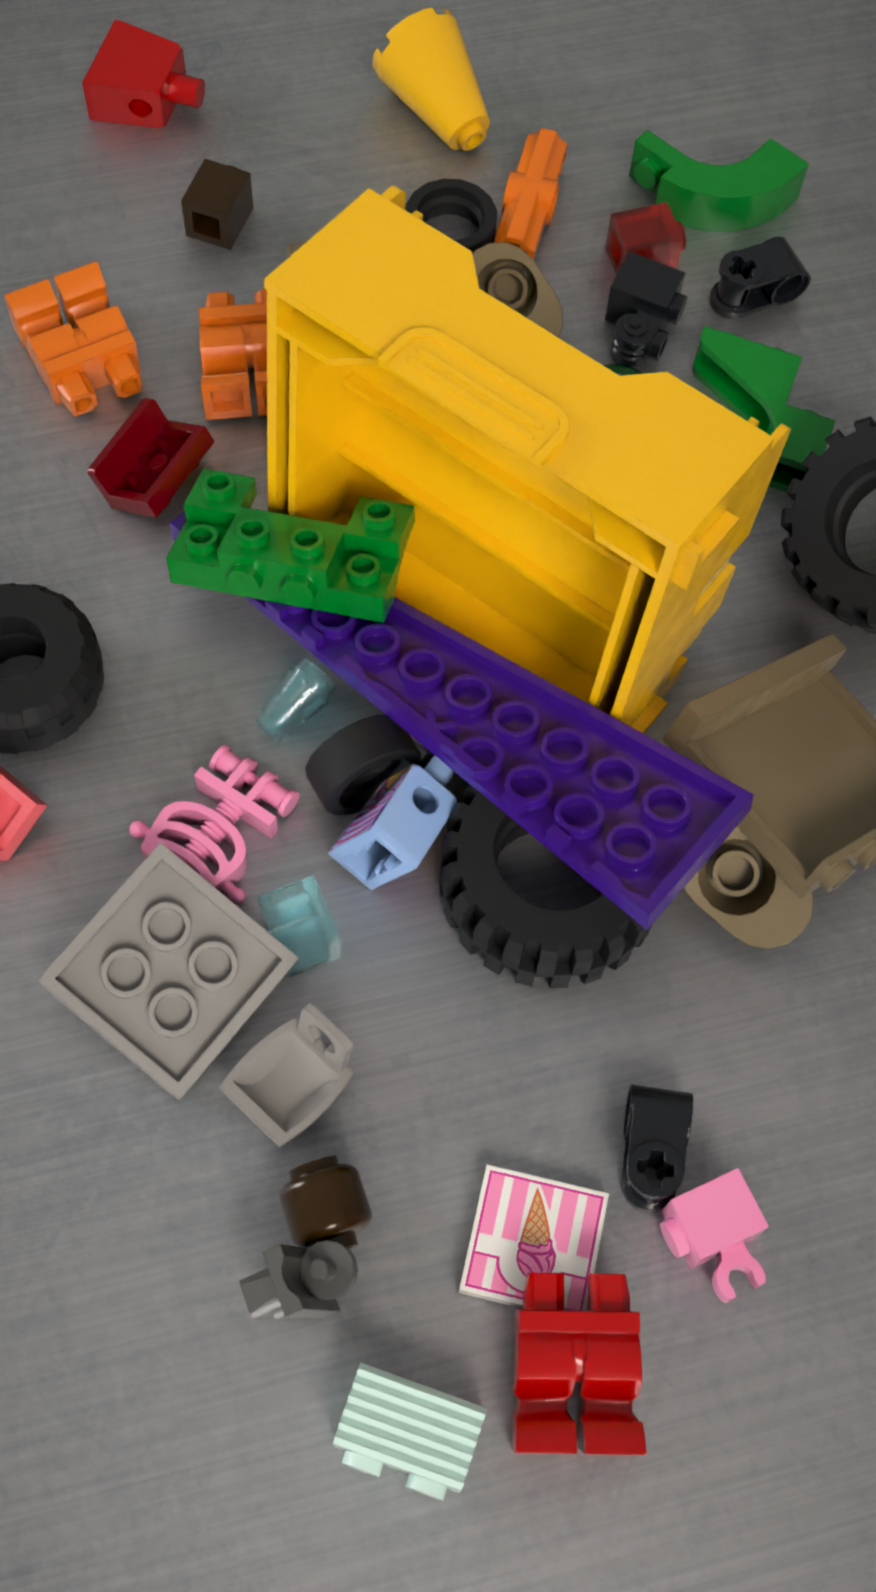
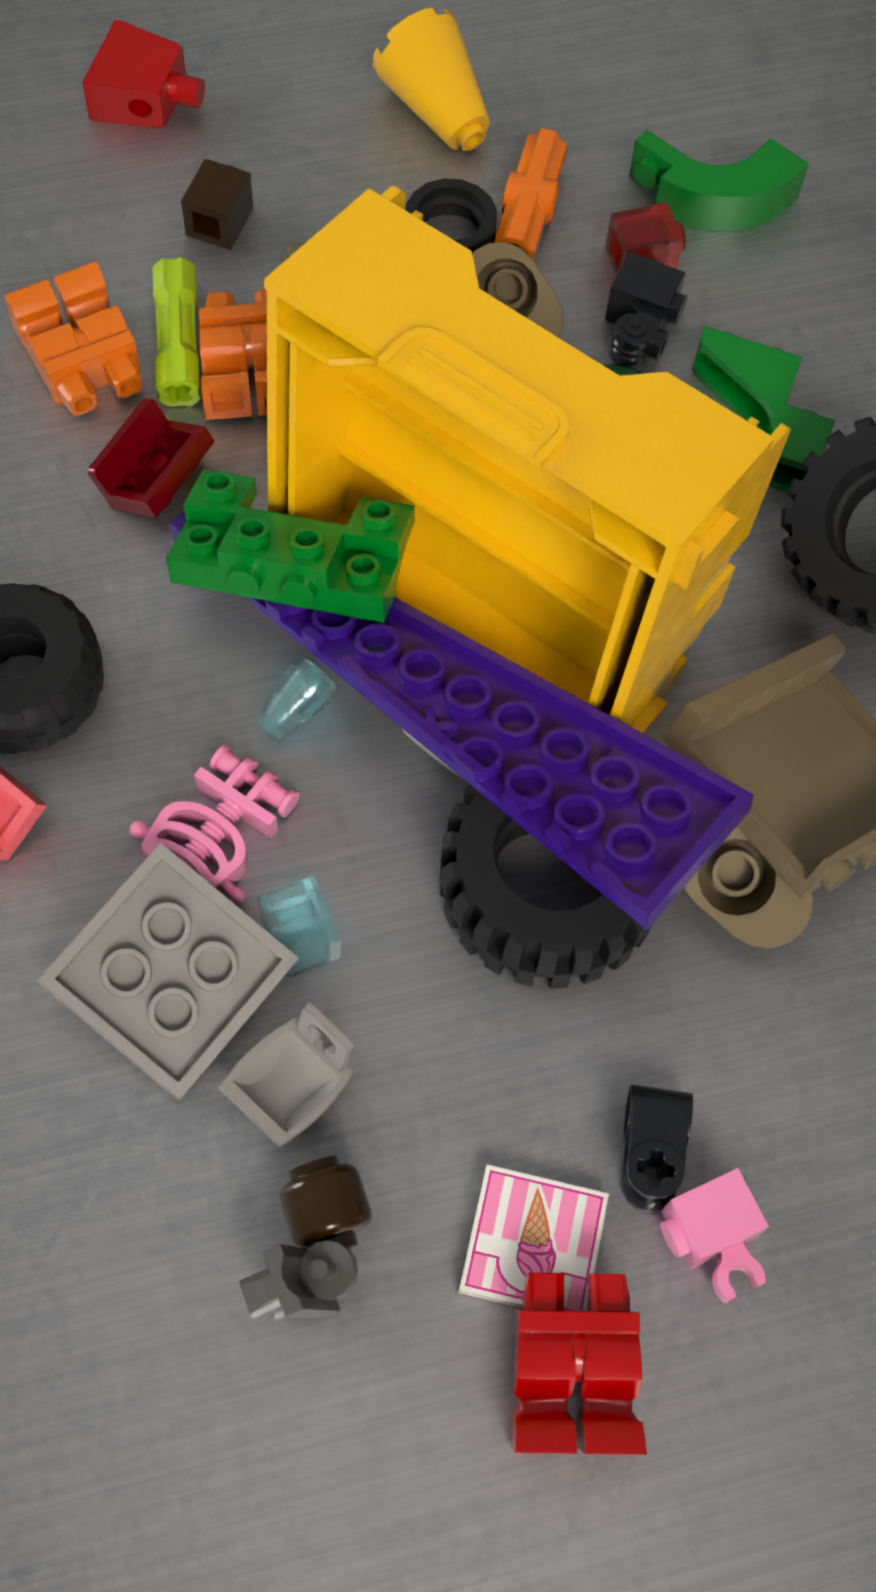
(177, 356): none -> lime axle
(357, 761): black tyre -> none
(397, 824): light blue torso -> none
(408, 1430): light aqua brick -> none
(758, 279): black piece -> none

